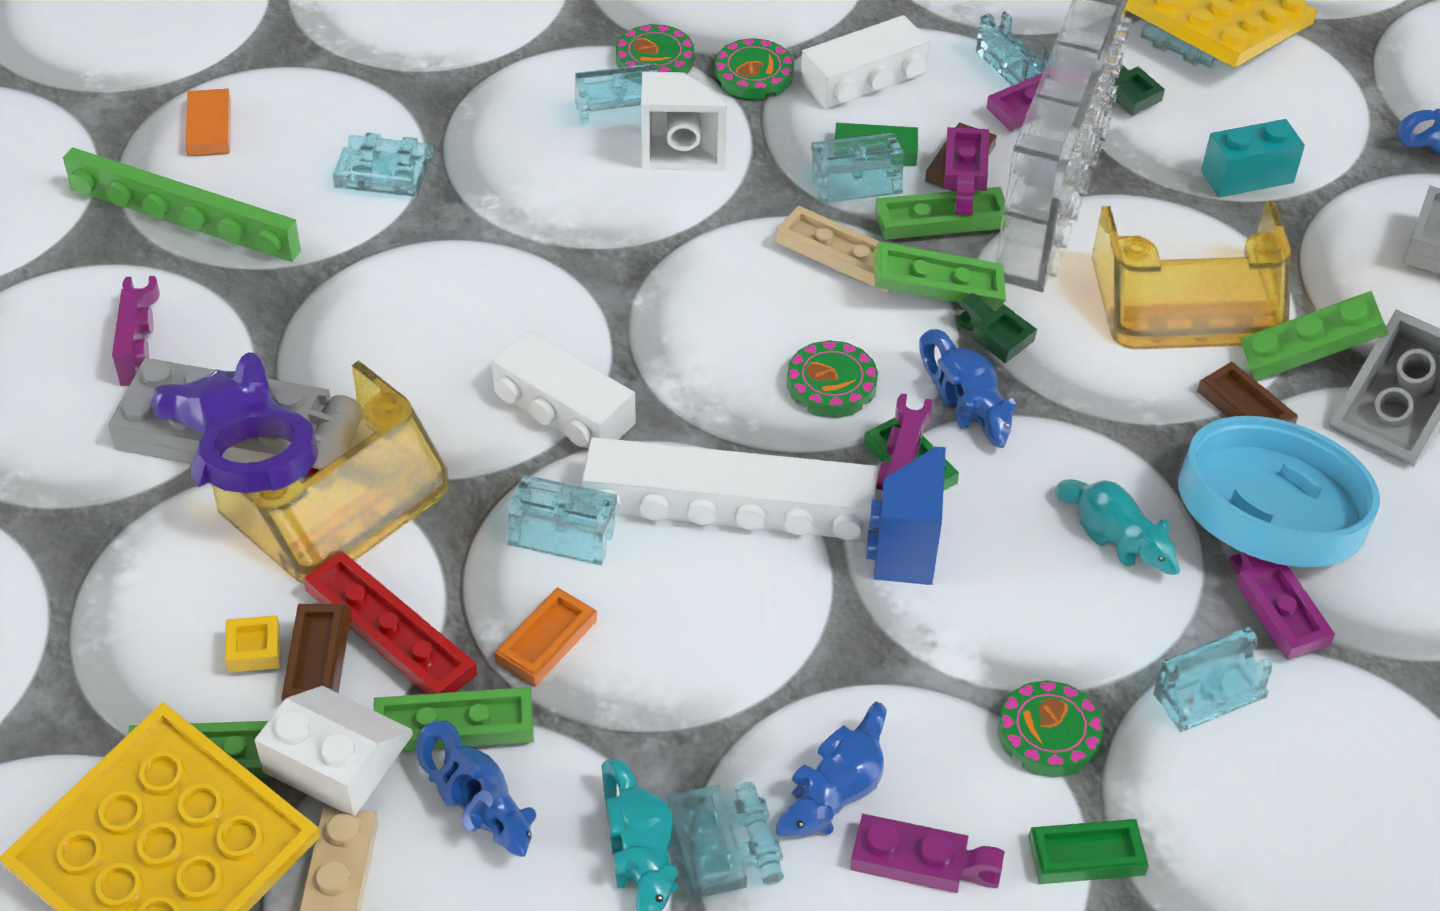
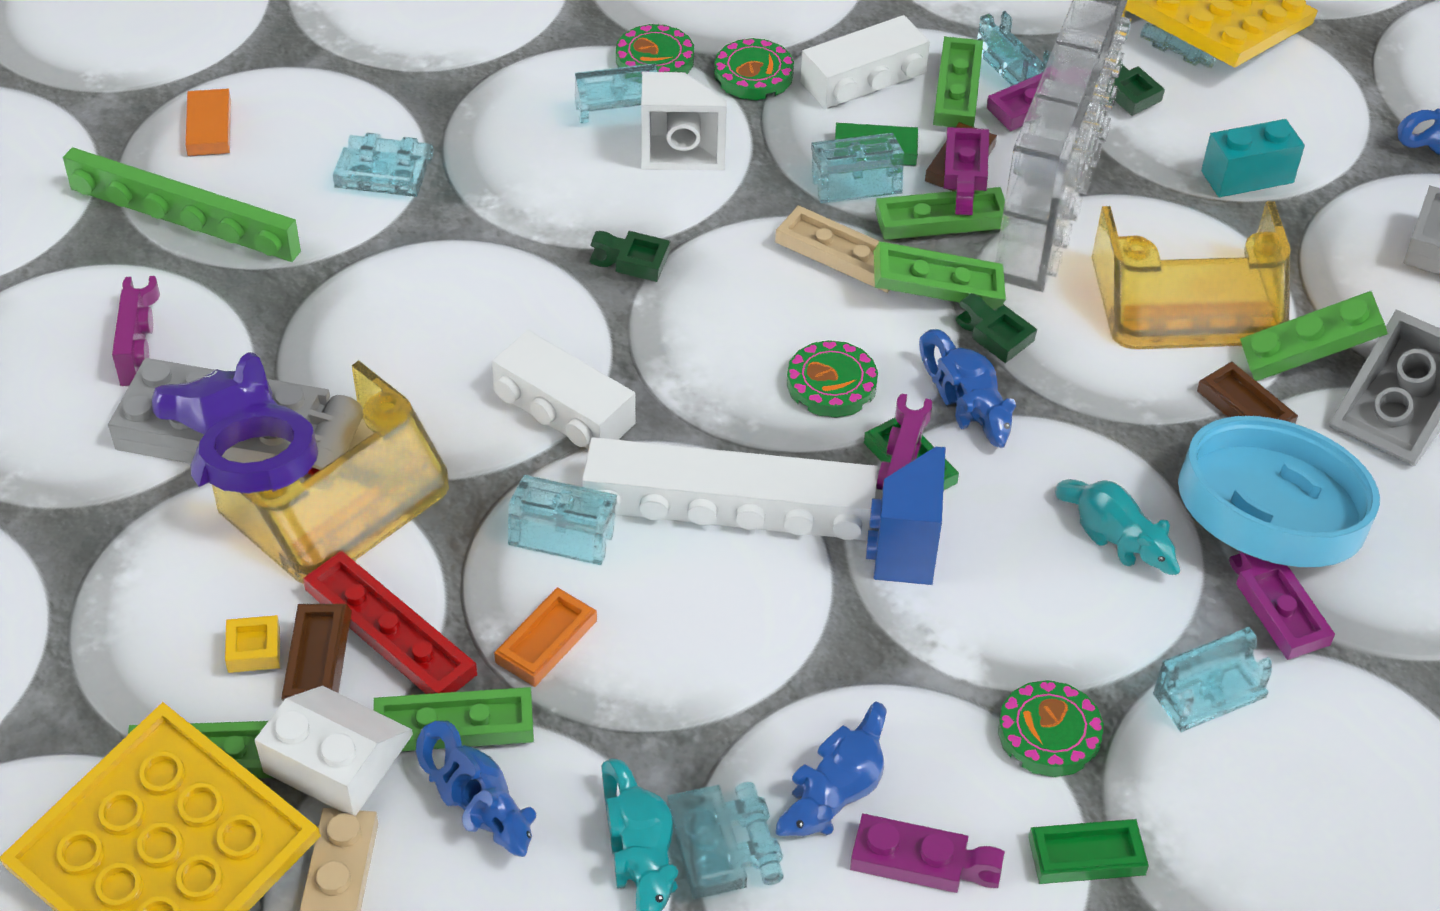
(634, 256): none -> dark green plate
(958, 82): none -> bright green plate

